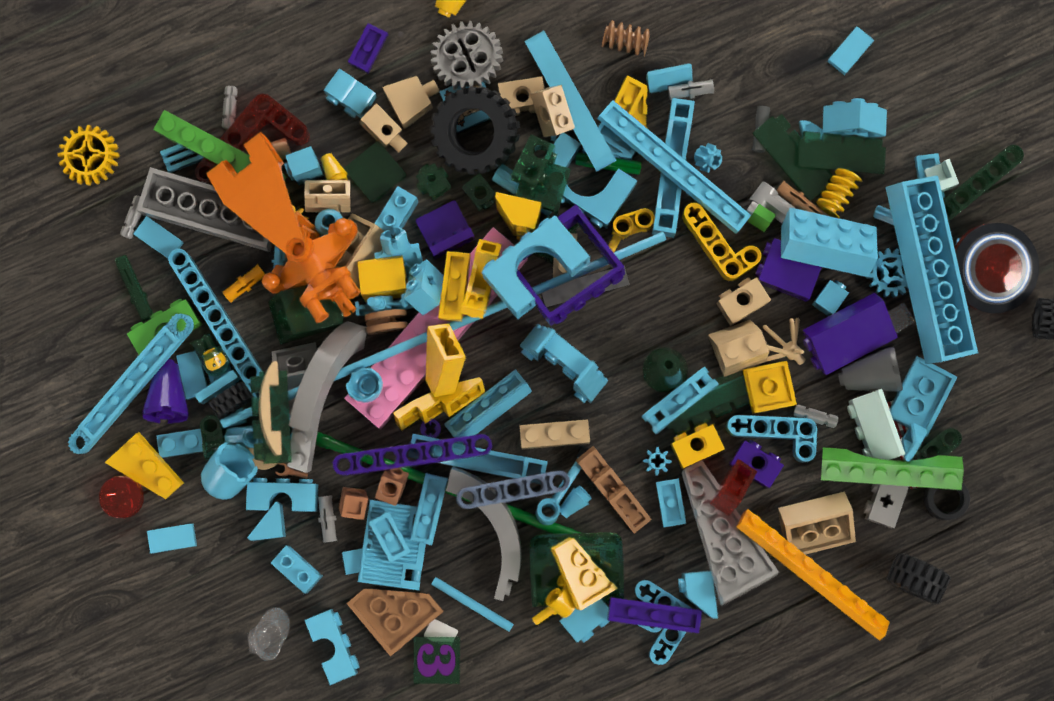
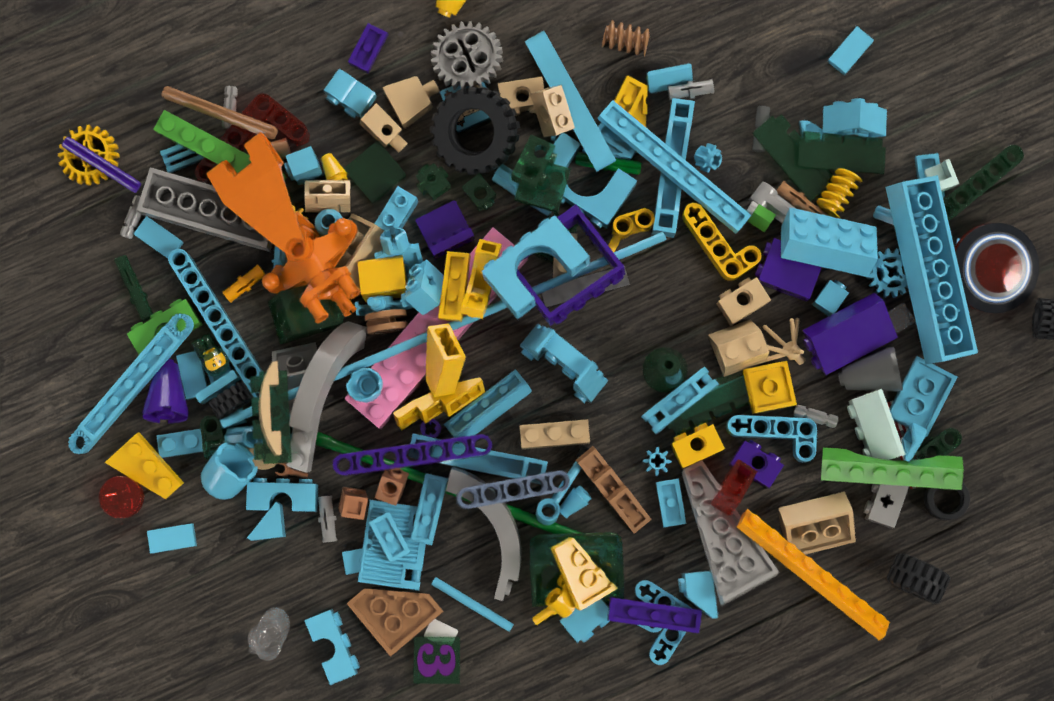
(101, 164): none -> dark purple axle
(219, 112): none -> medium nougat axle
(296, 569): medium azure brick -> none
(518, 213): yellow slope -> none

